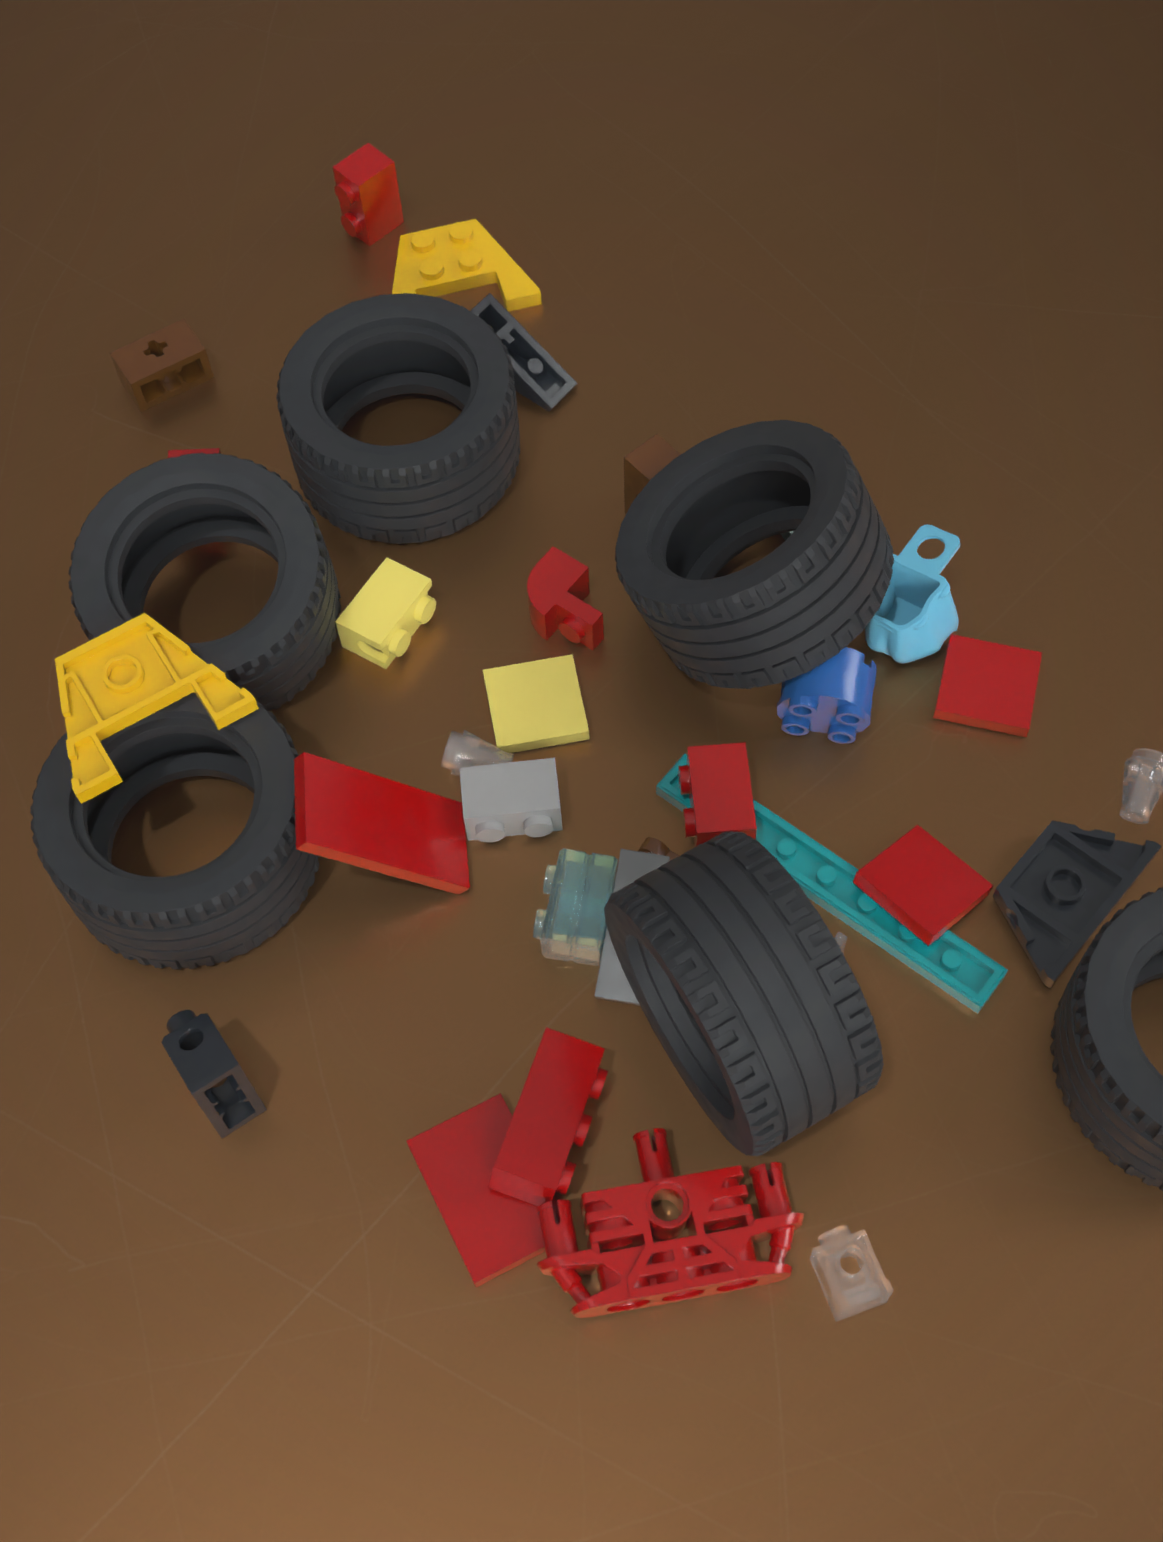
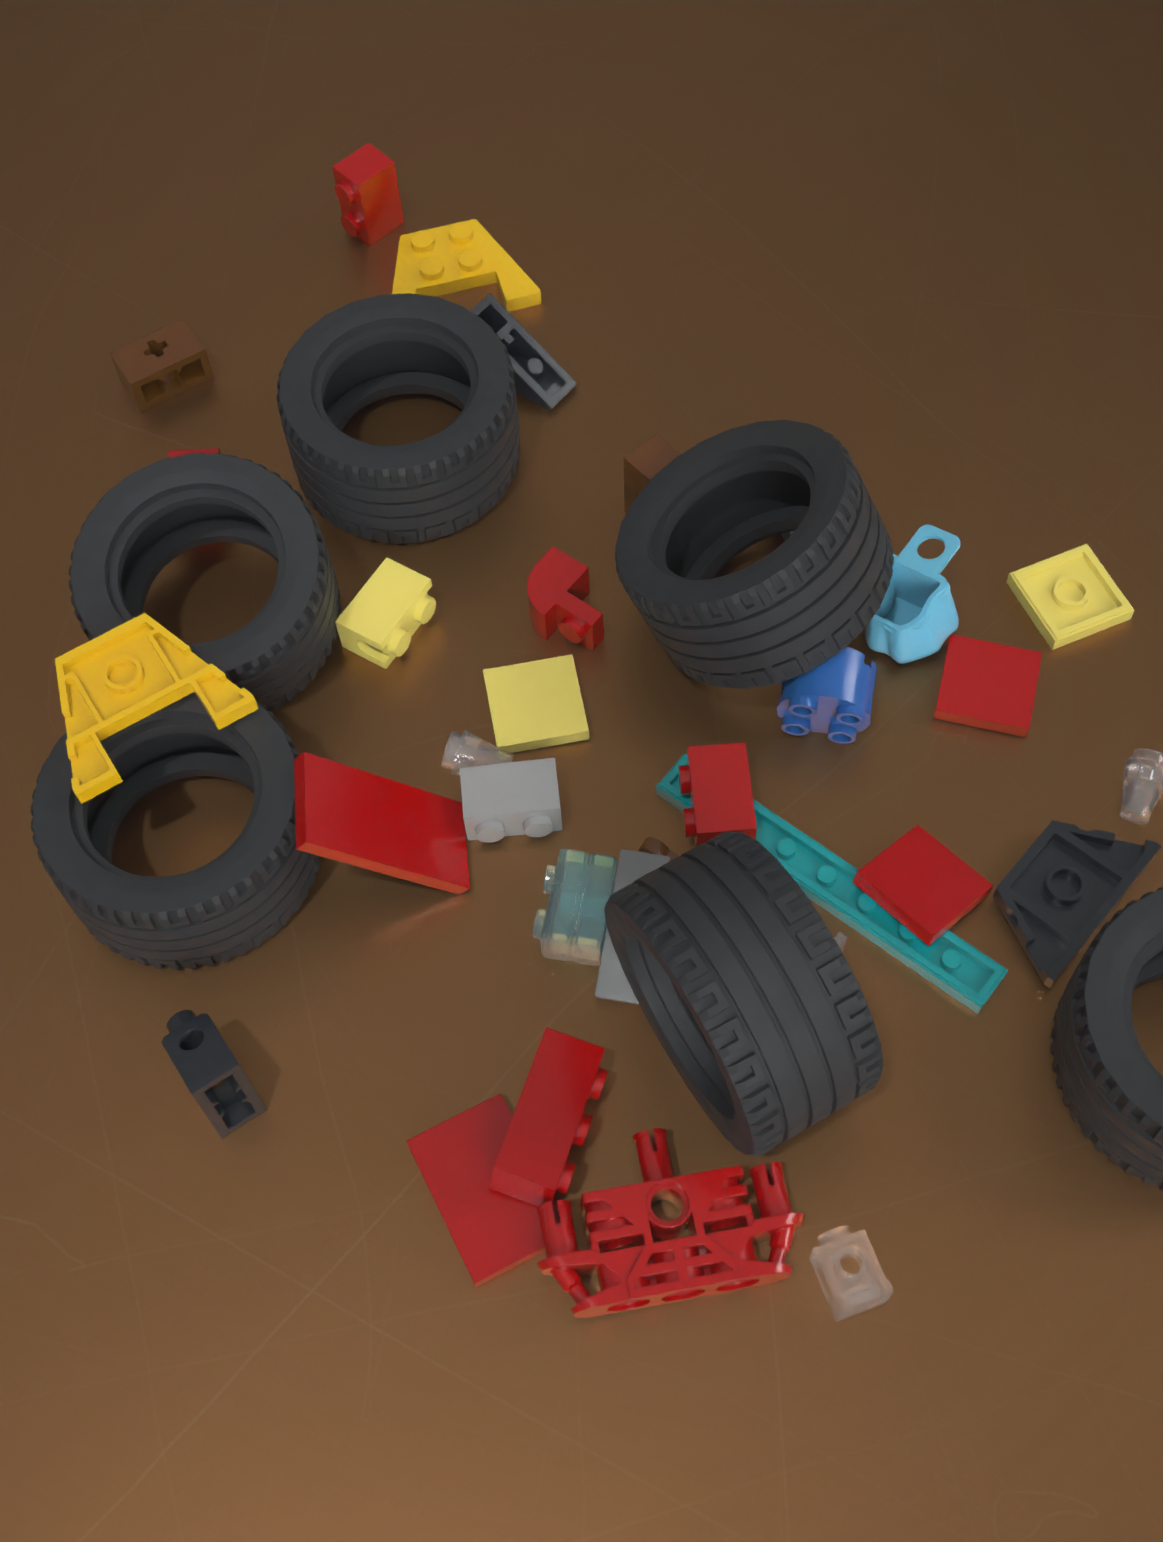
(1069, 596): none -> light yellow tile

